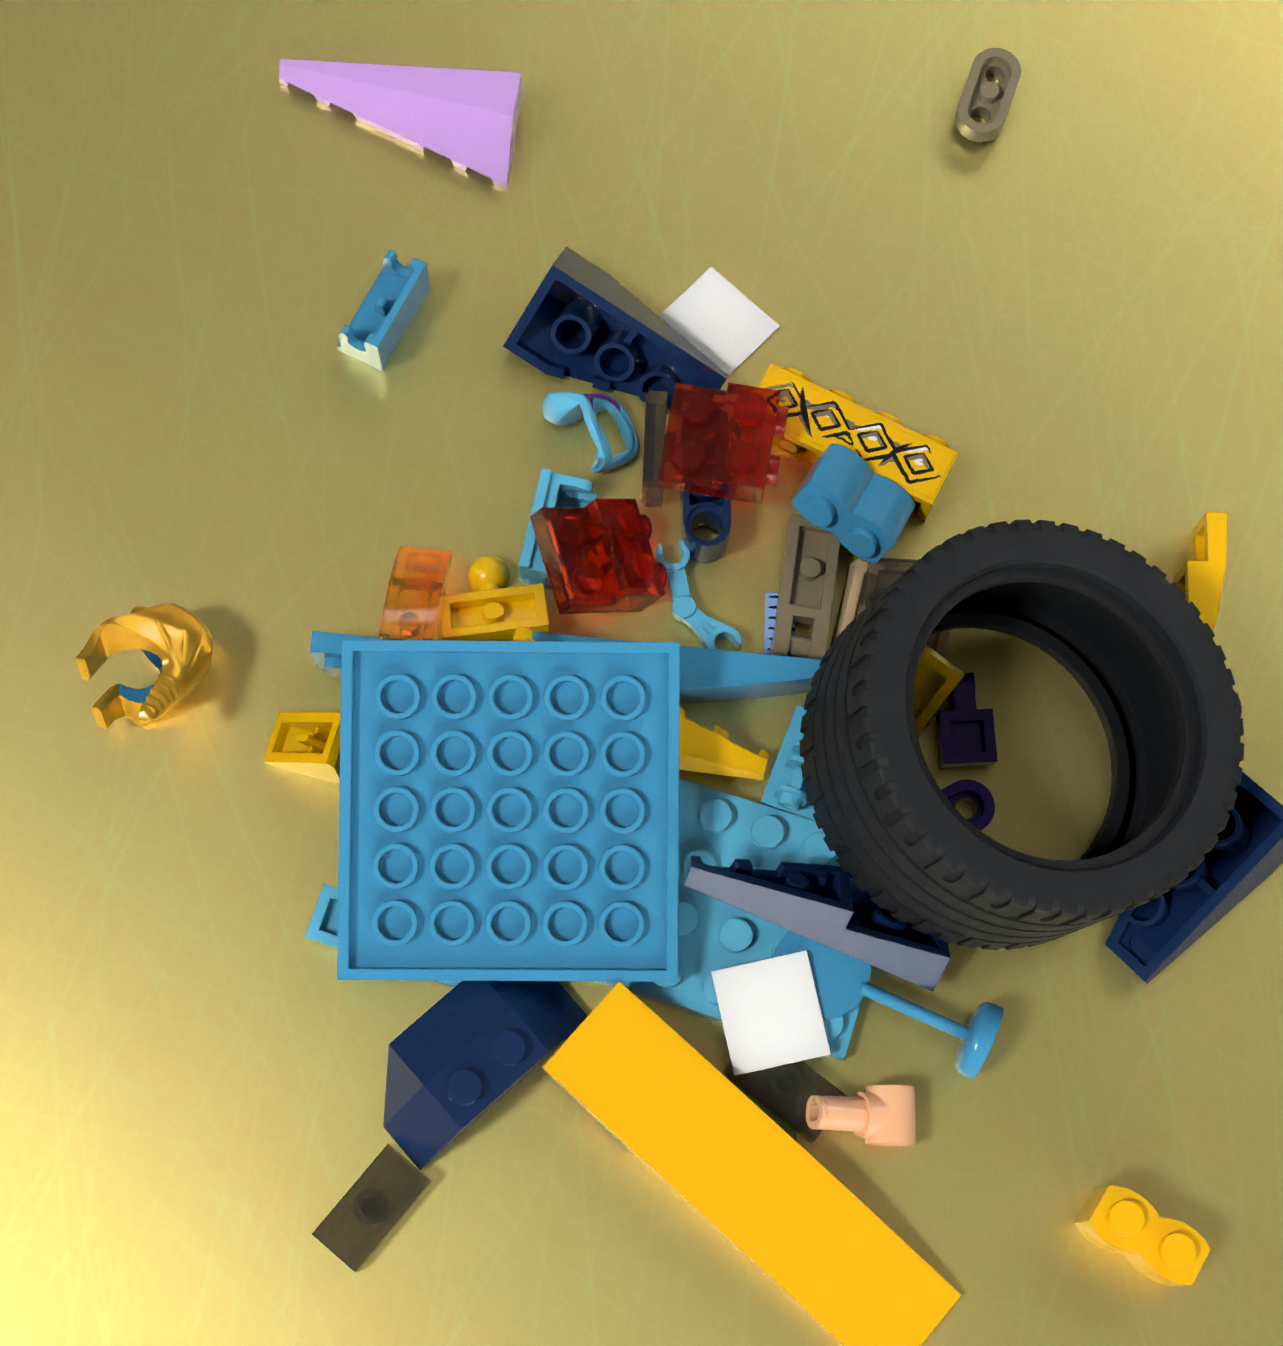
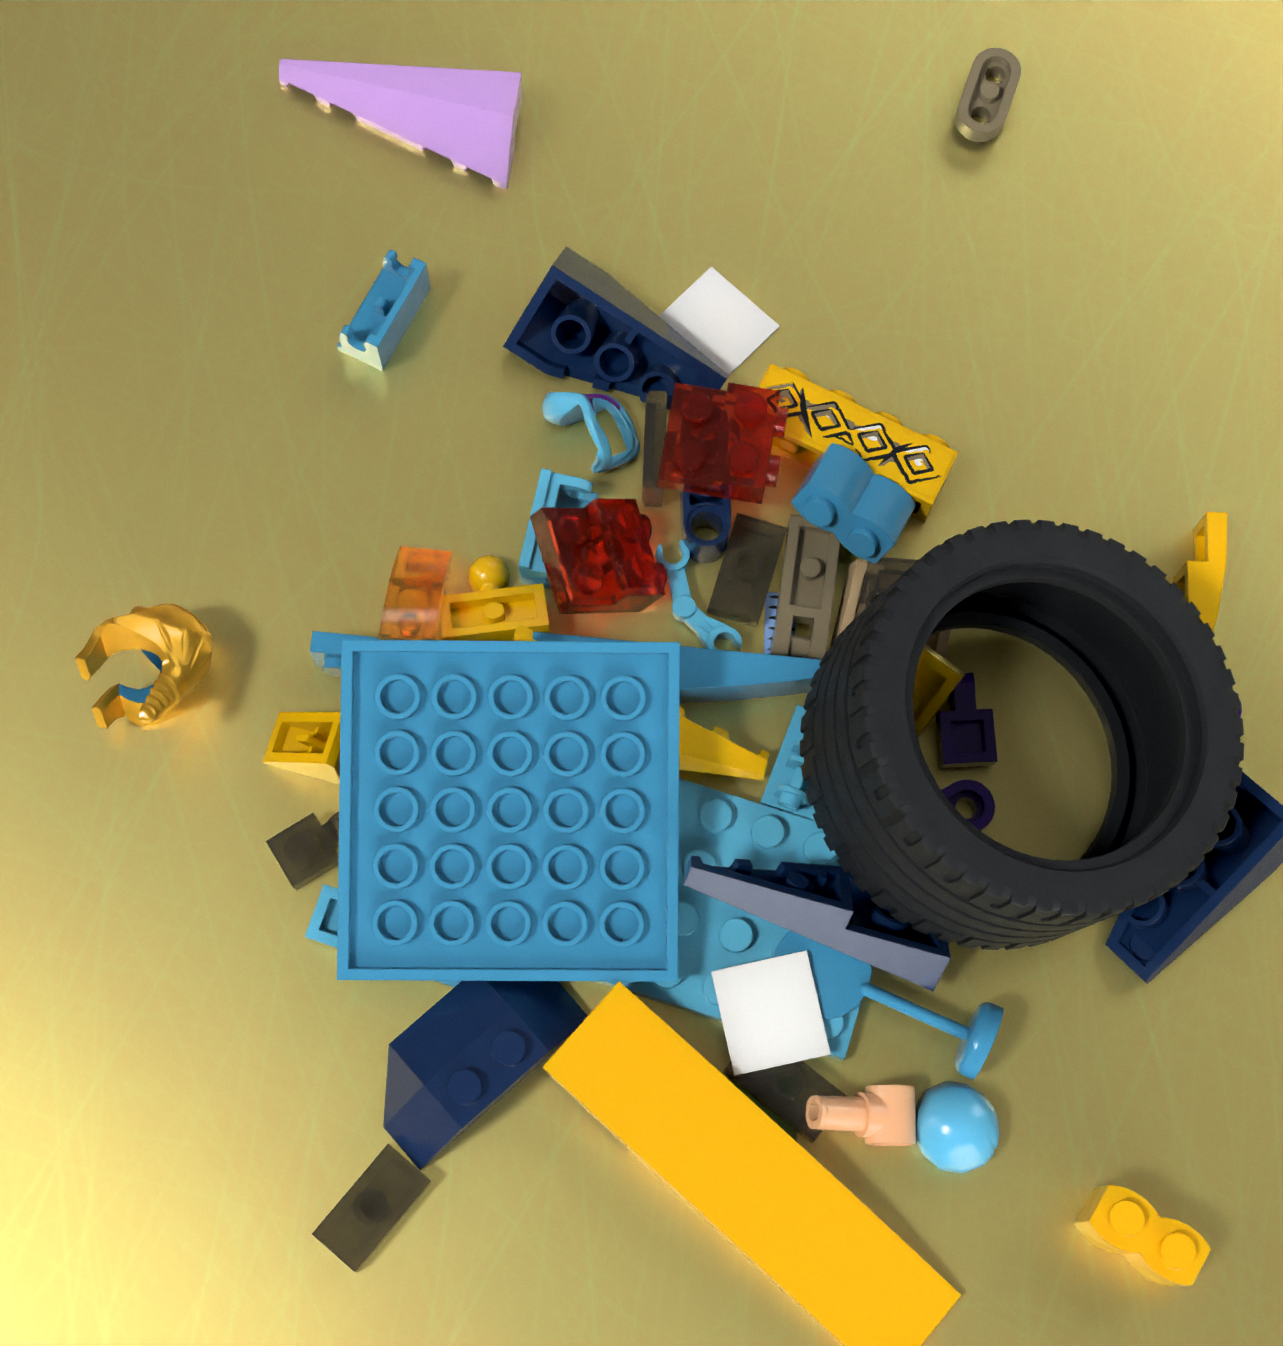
(307, 849): none -> clear smoke plate
(747, 570): none -> clear smoke plate
(956, 1127): none -> medium azure hair

